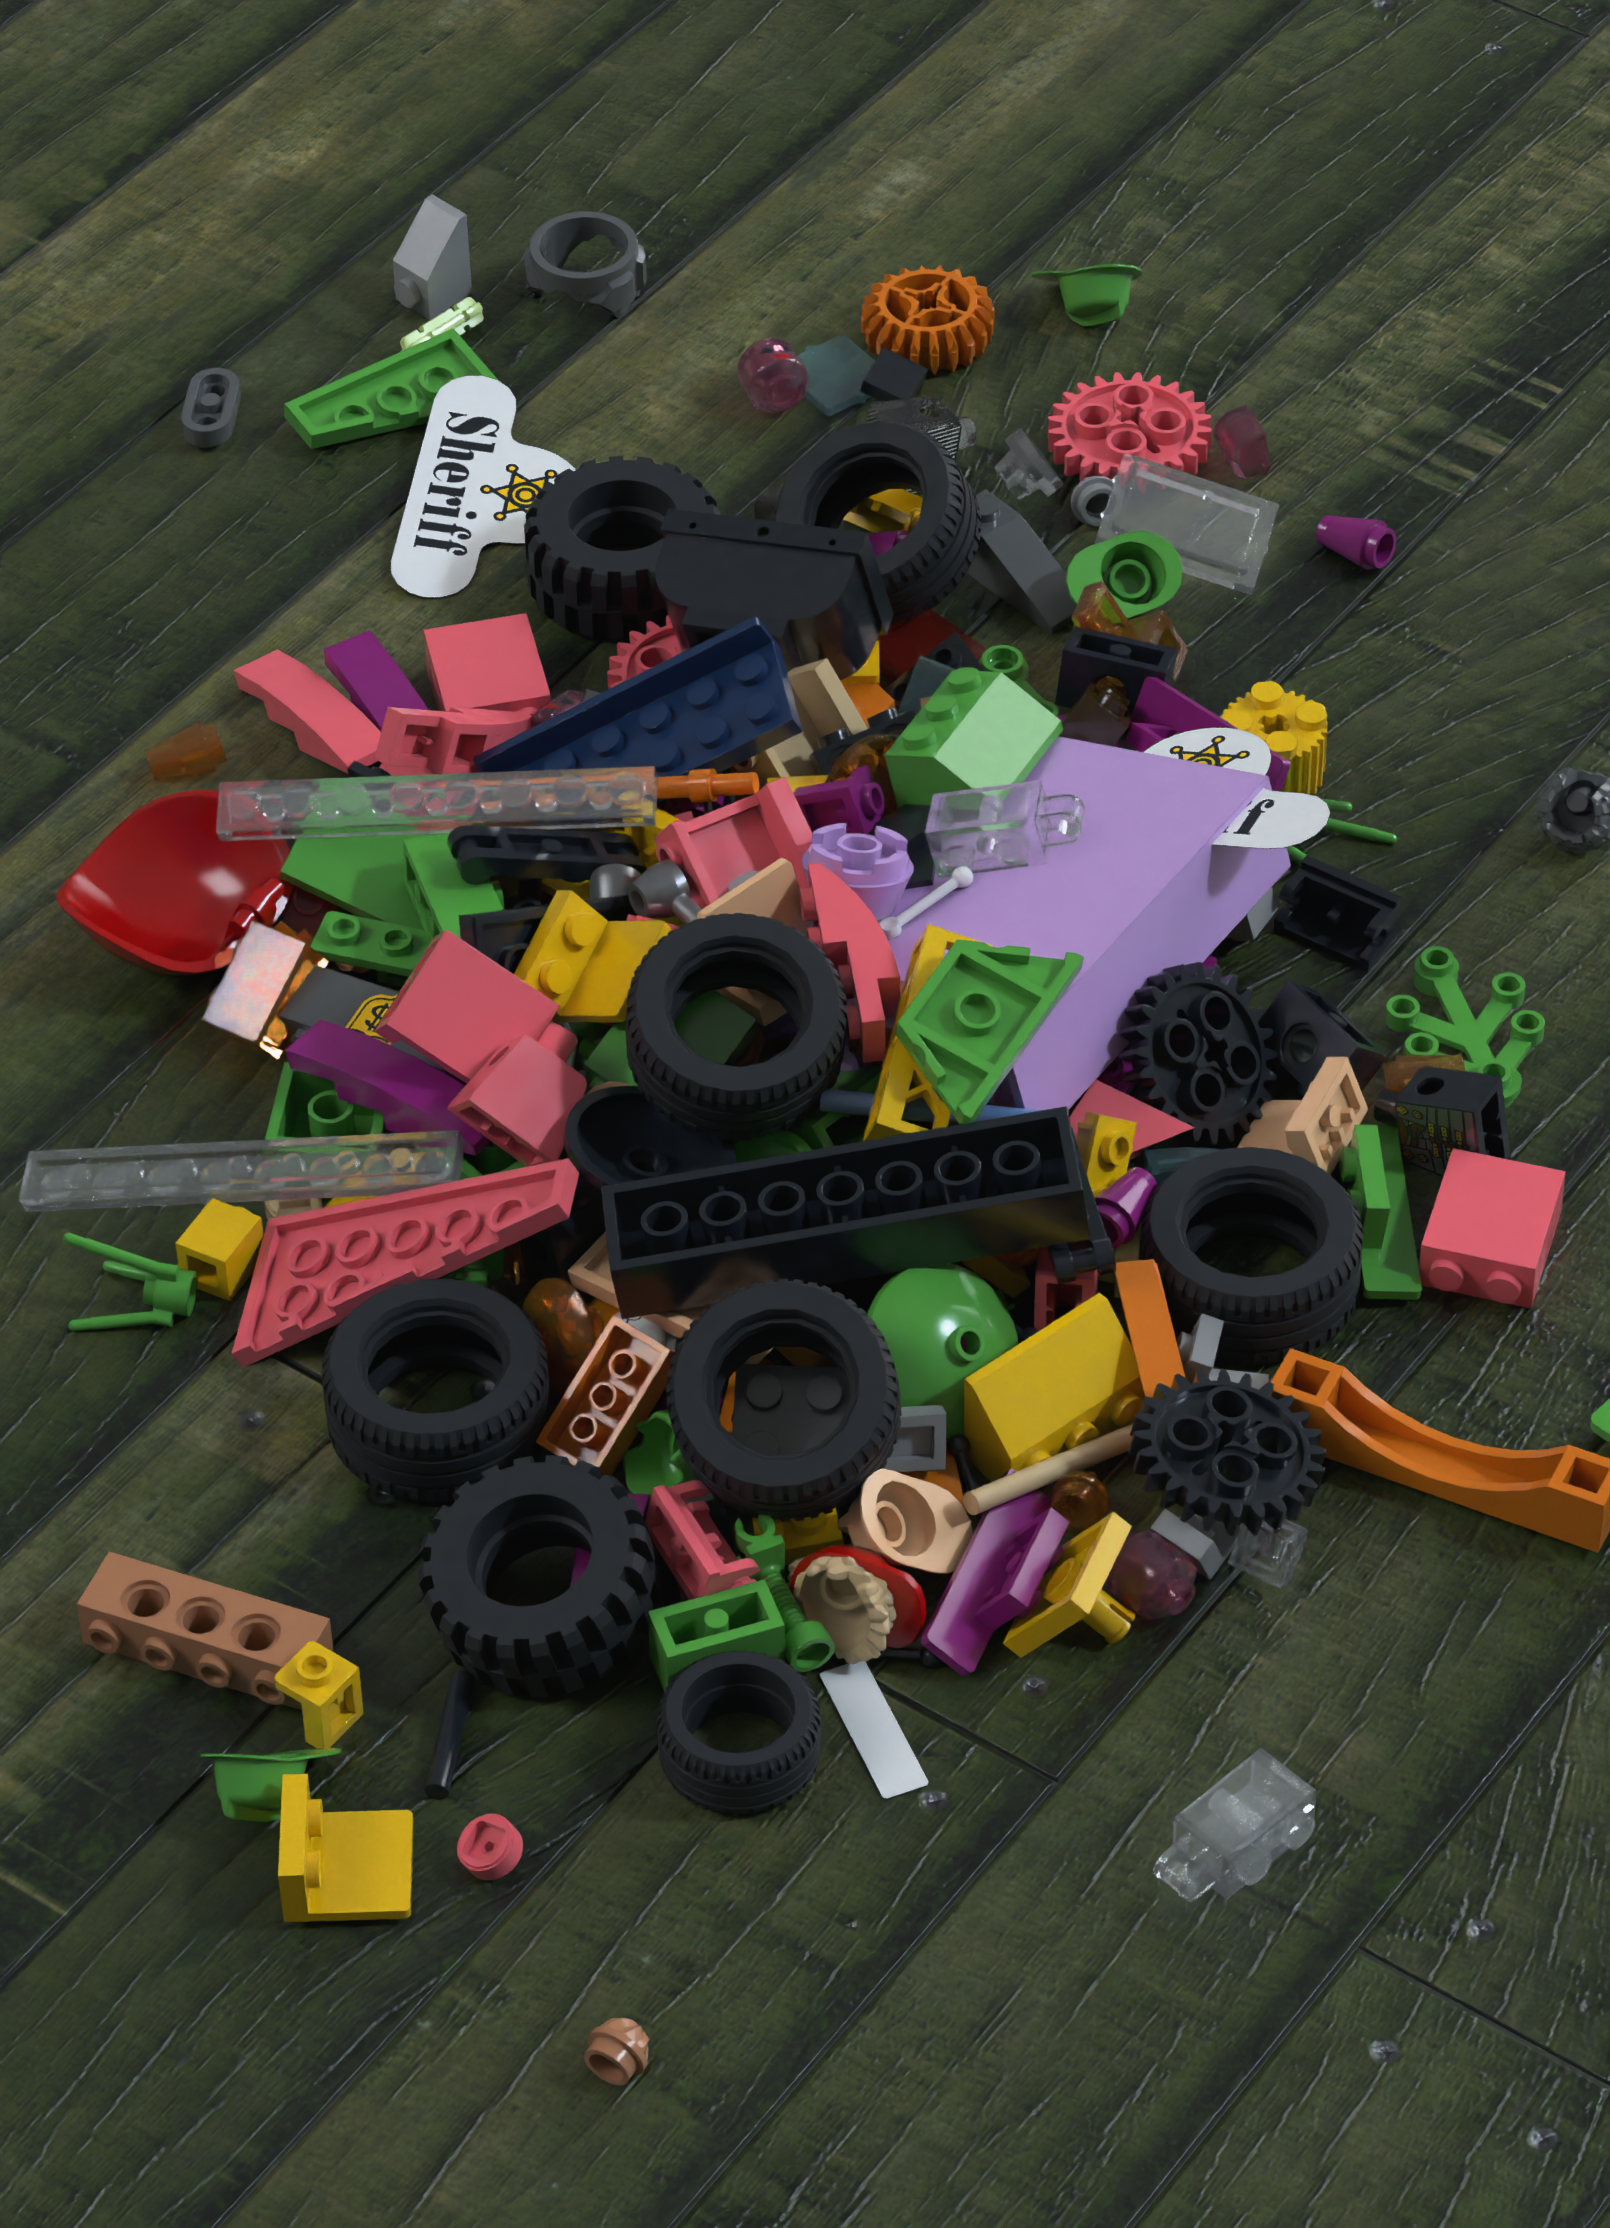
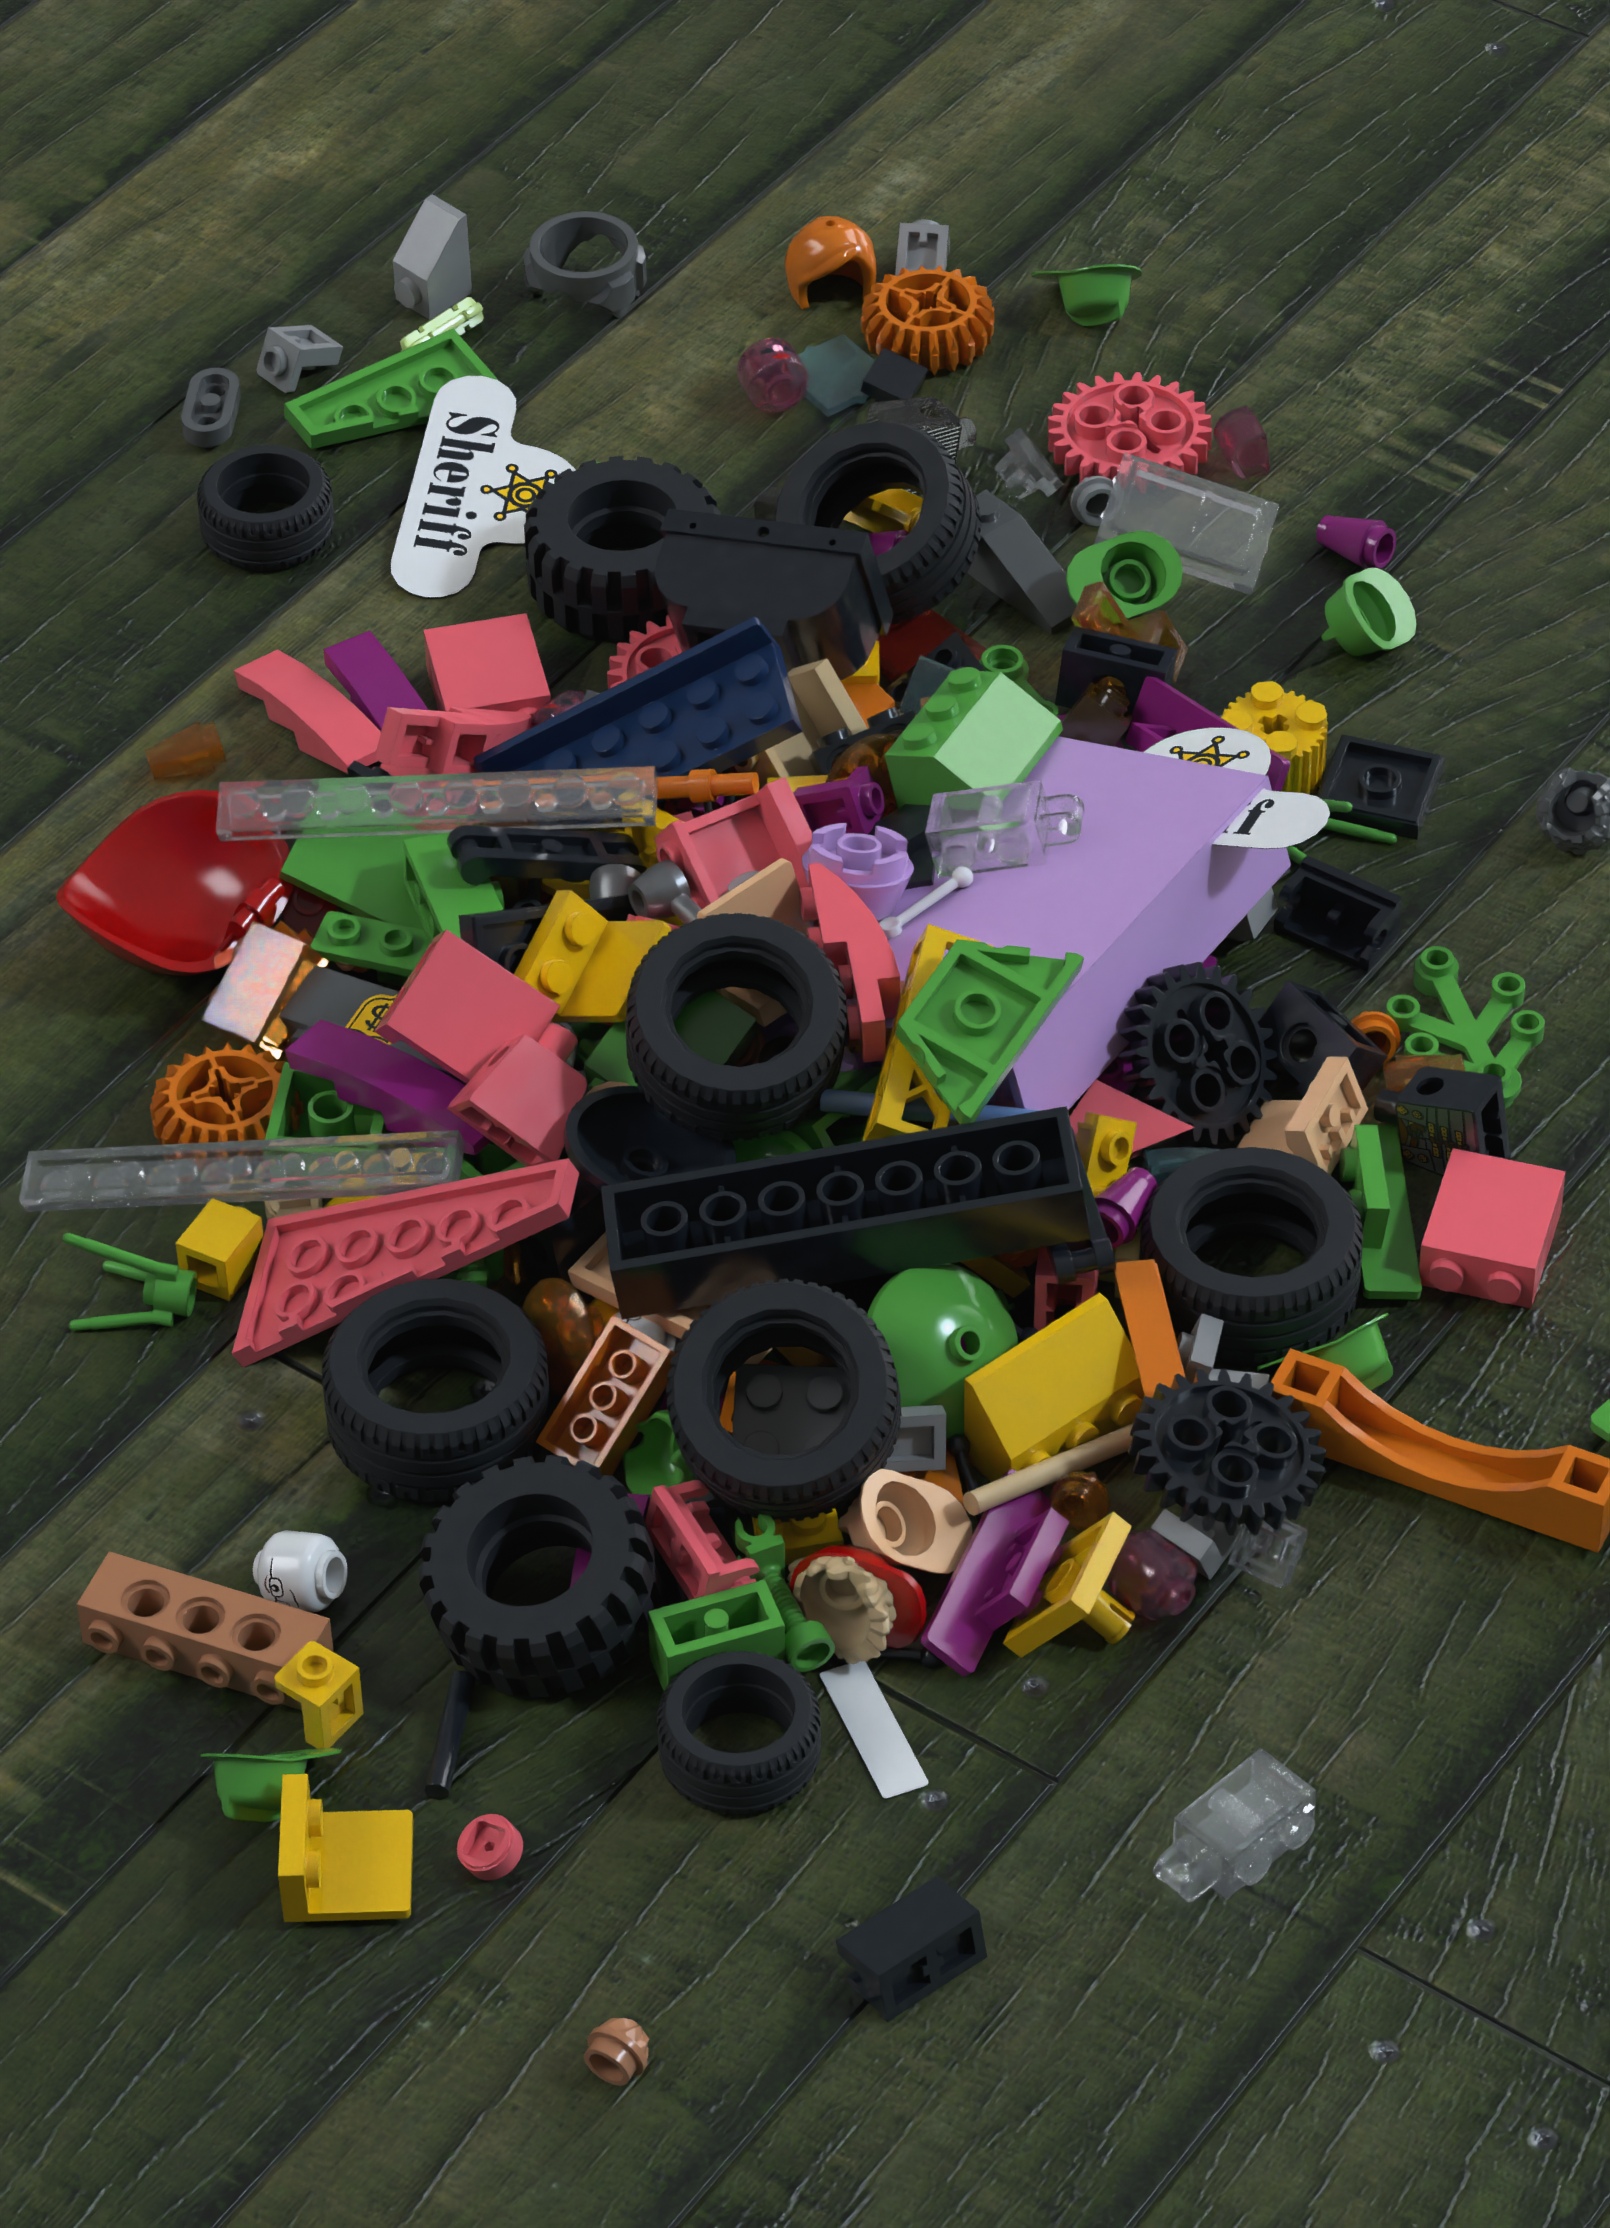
(218, 1097): none -> orange gear
(273, 538): none -> black tyre
(292, 349): none -> light grey bracket
(300, 1570): none -> white head
(829, 248): none -> orange piece
(913, 1947): none -> black hinge
(922, 244): none -> light grey bracket
(1359, 1351): none -> bright green piece
(1369, 613): none -> bright green piece
(1380, 1030): none -> orange plate
(1384, 783): none -> black tile

